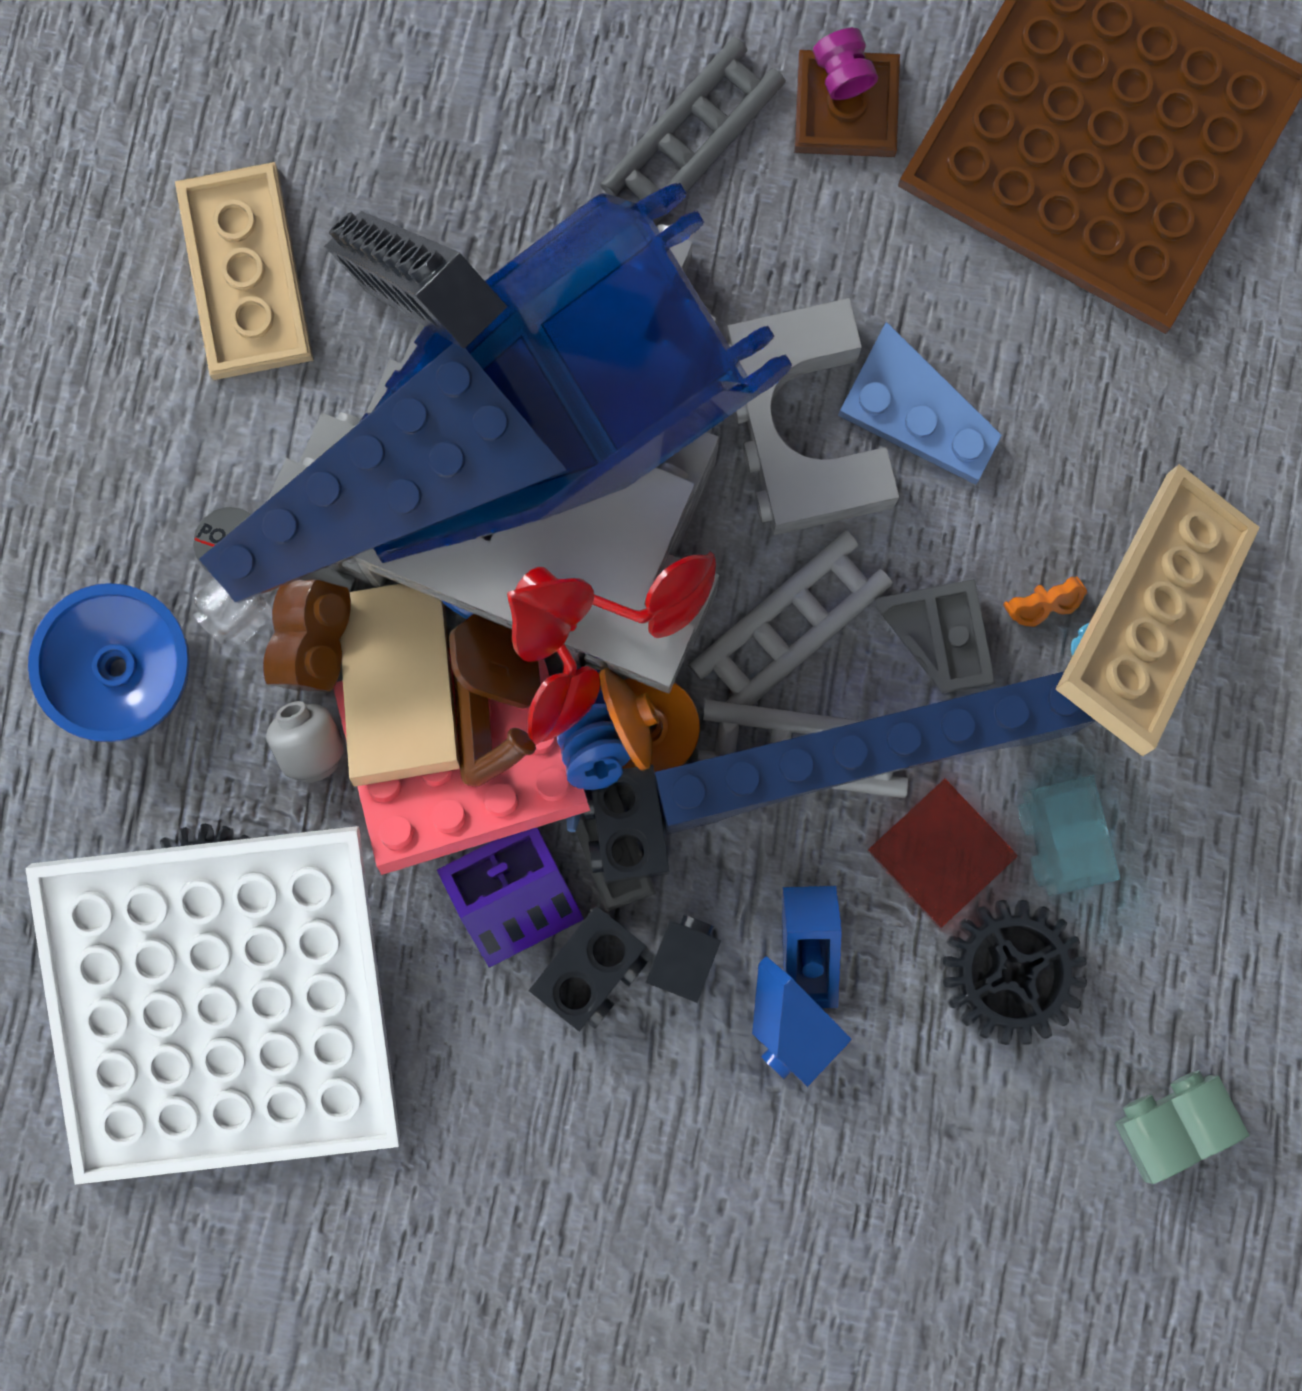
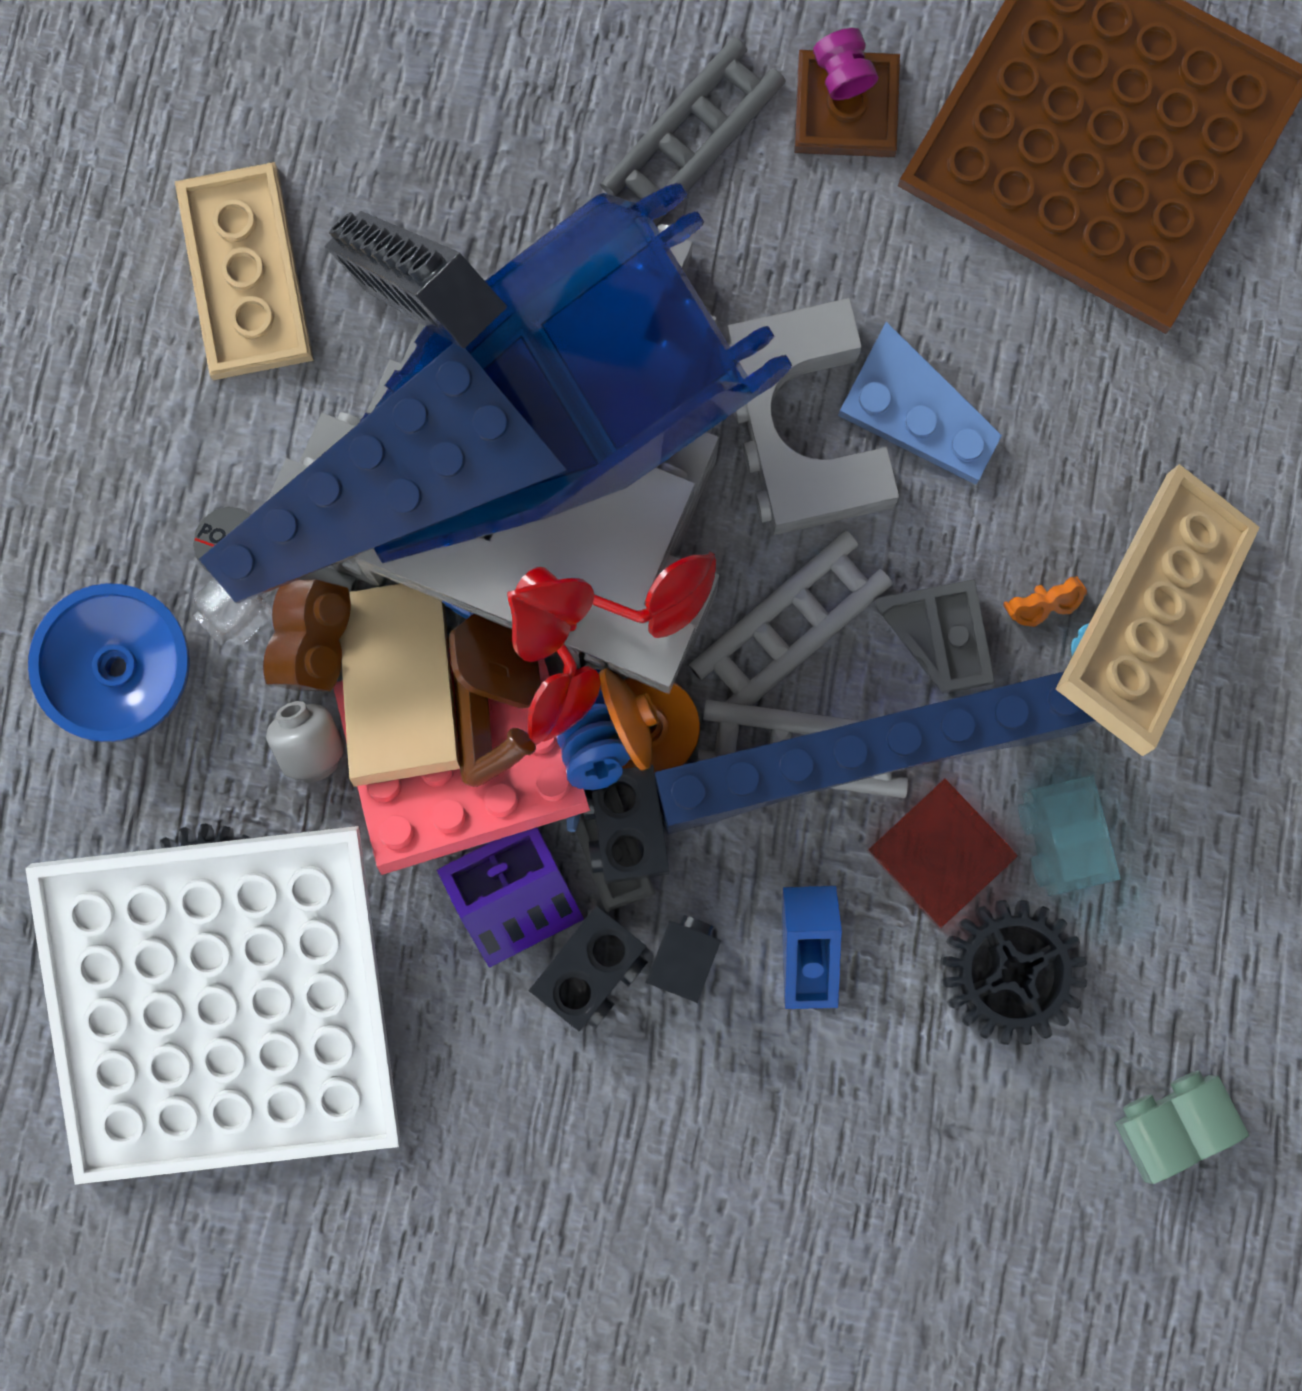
(793, 1026): blue slope -> none

